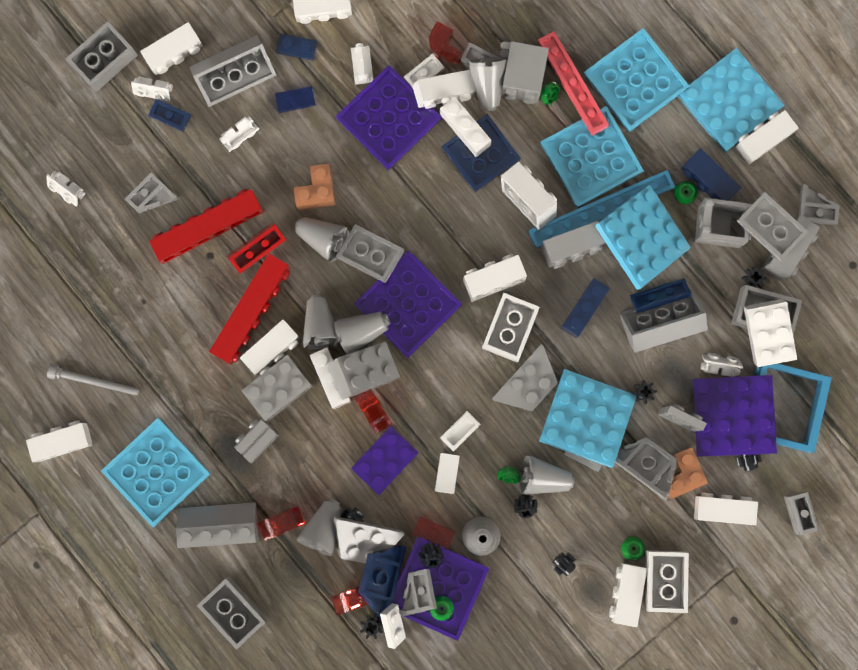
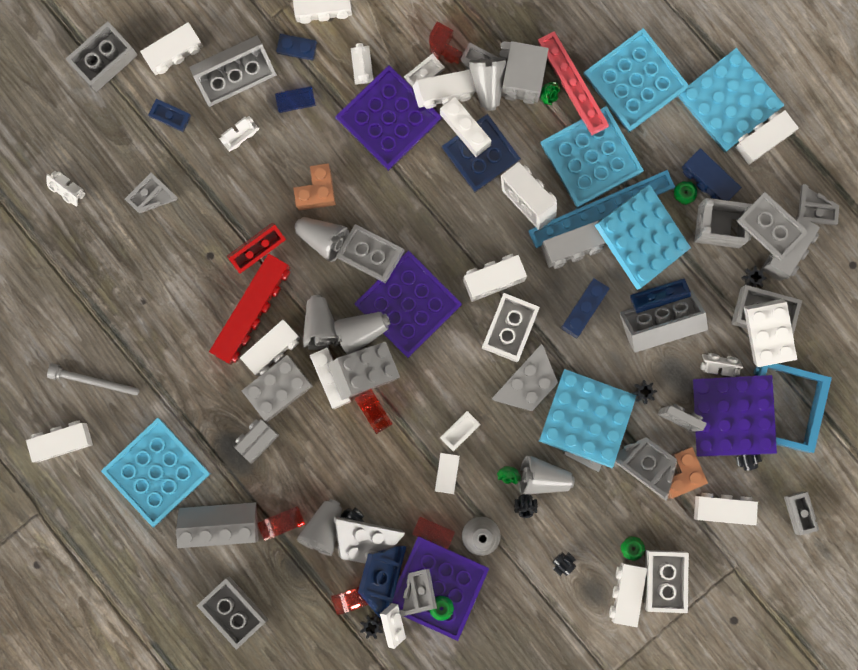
(143, 87): white hinge -> none
(206, 226): red brick -> none
(384, 460): dark purple plate -> none
(430, 555): black gear -> none

